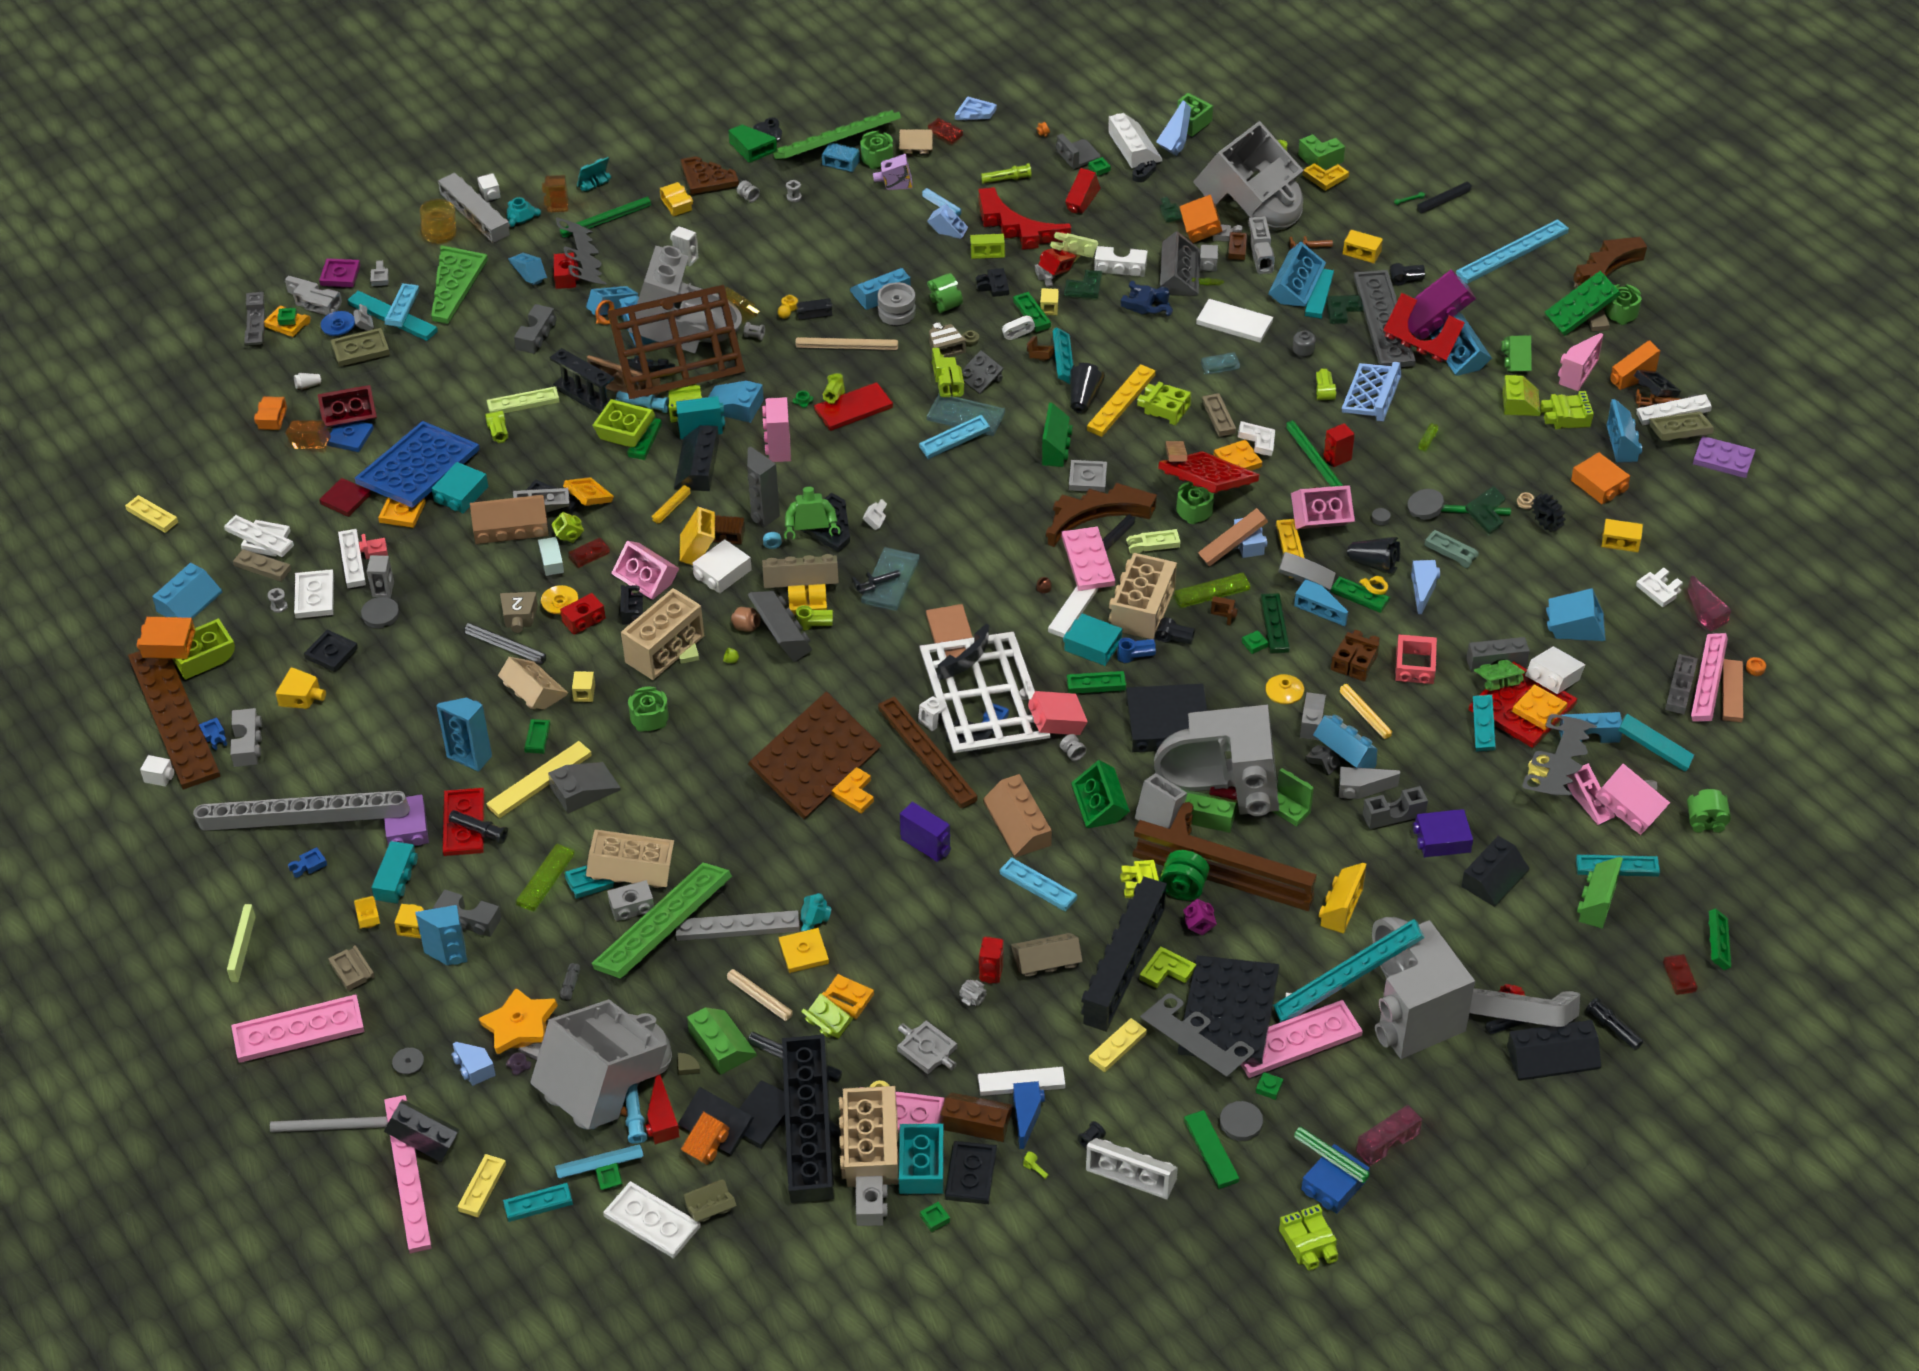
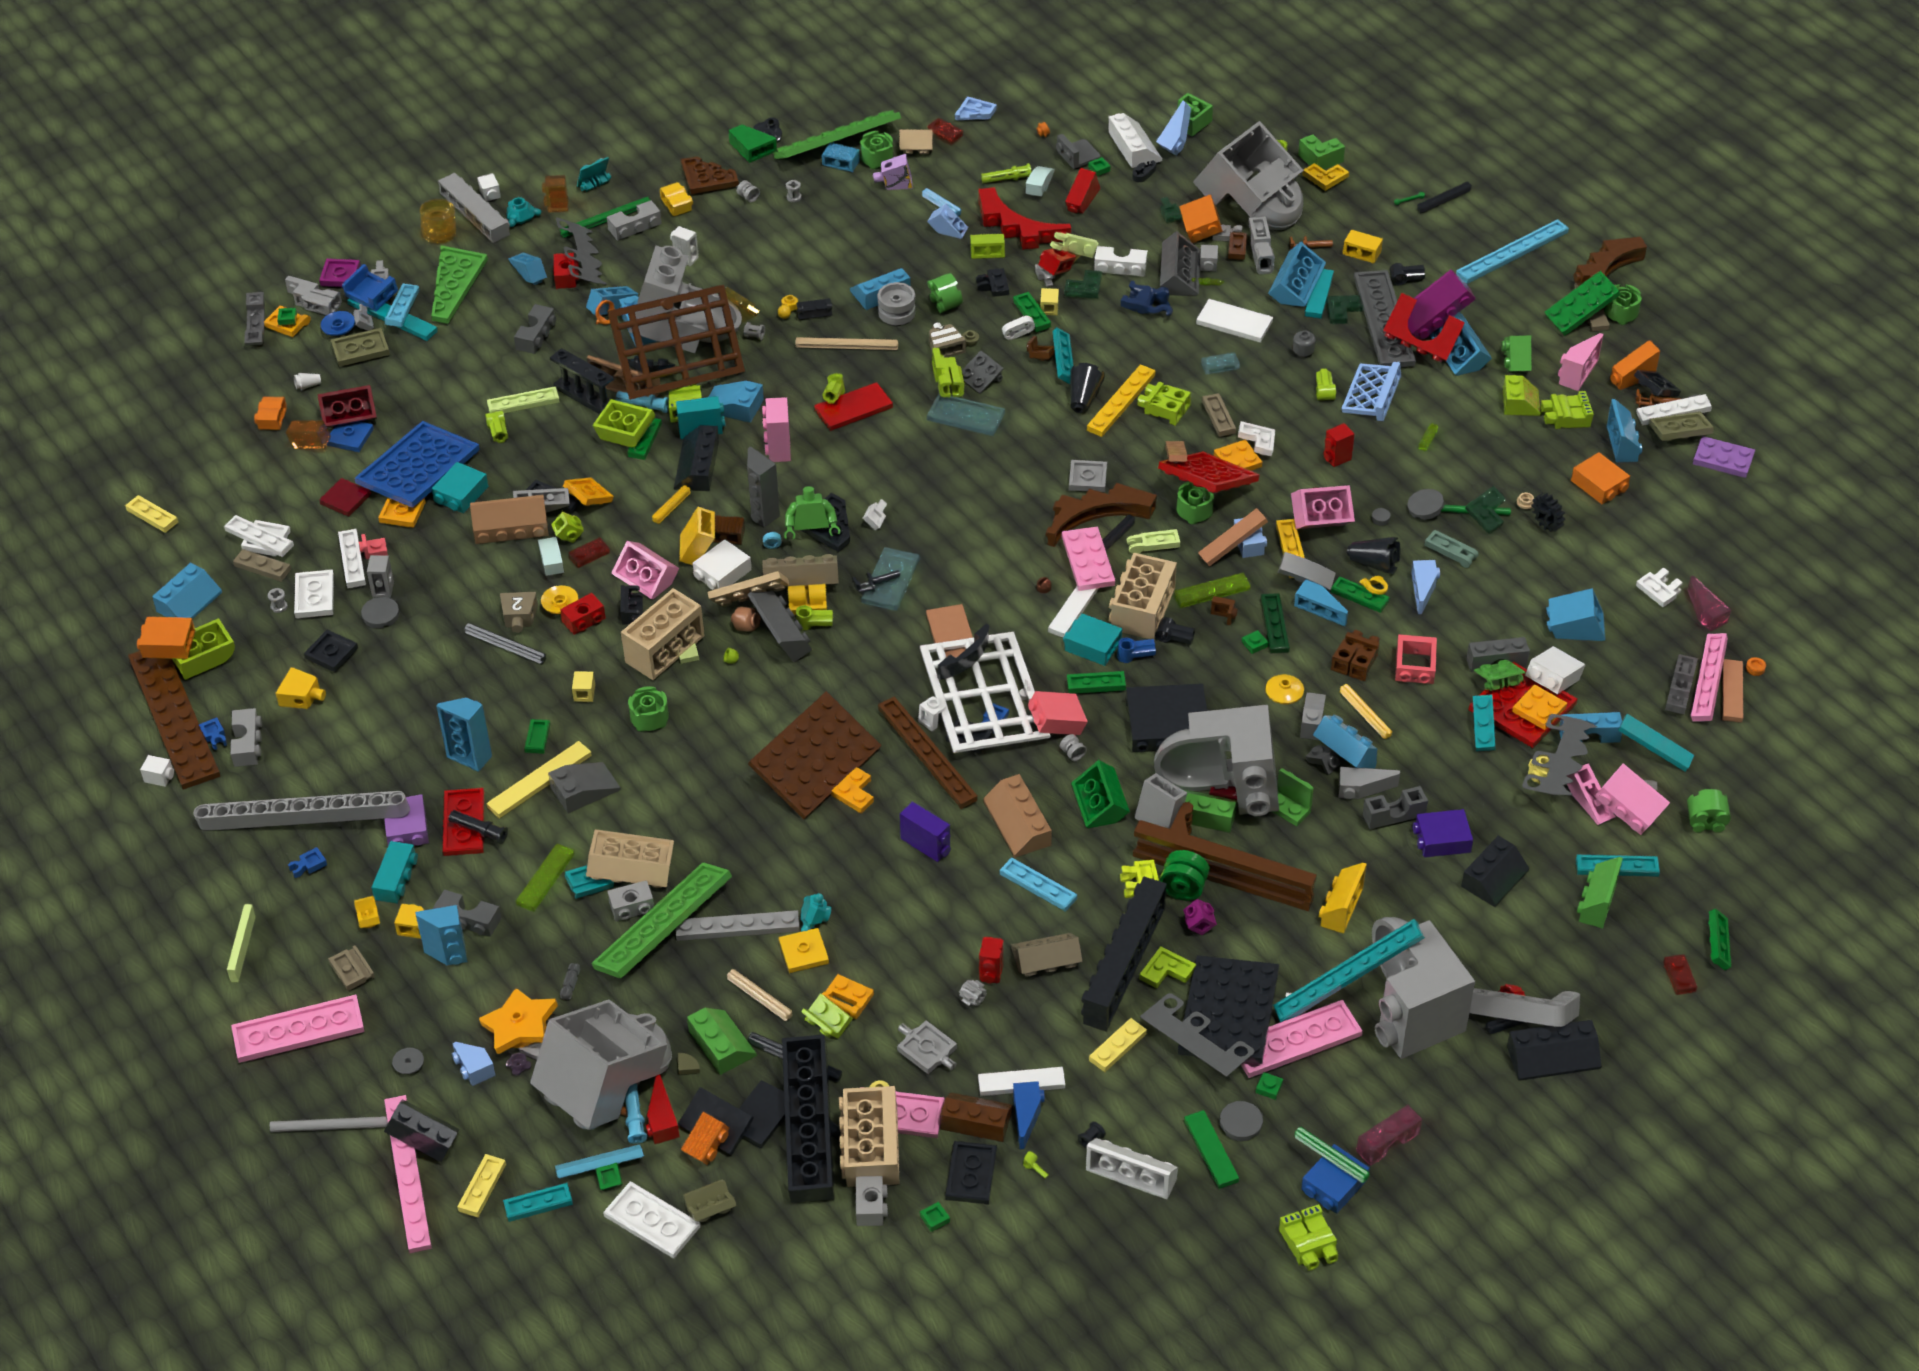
(369, 289): none -> blue panel
(531, 683): tan slope -> none
(623, 226): none -> light grey arch
(728, 594): none -> tan plate
(803, 399): green plate -> none
(921, 1159): teal brick -> none
(954, 436): medium azure tile -> none
(1039, 180): none -> light aqua slope
(1056, 437): green slope -> none
(1313, 454): green axle -> none
(1607, 1018): black pin -> none
(1622, 535): yellow brick -> none

